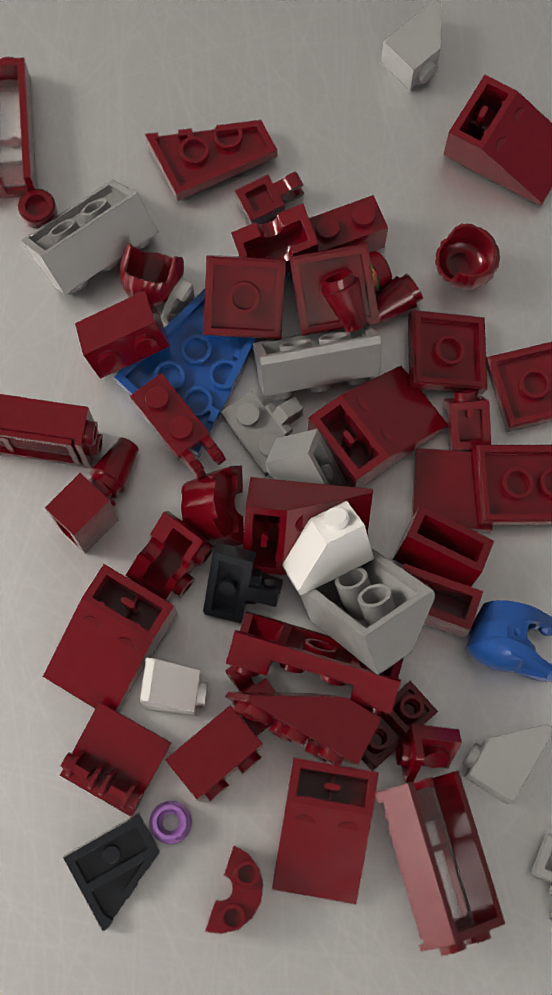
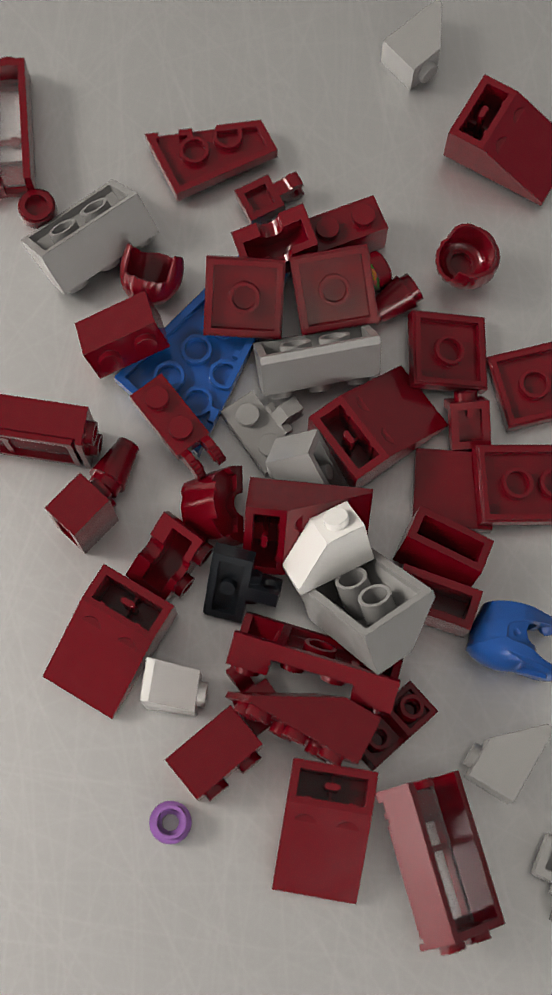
(111, 866): black wing -> none
(115, 759): dark red hinge -> none
(178, 299): light grey tile -> none
(245, 897): dark red cylinder -> none
(345, 298): dark red cone -> none
(426, 747): dark red bracket -> none

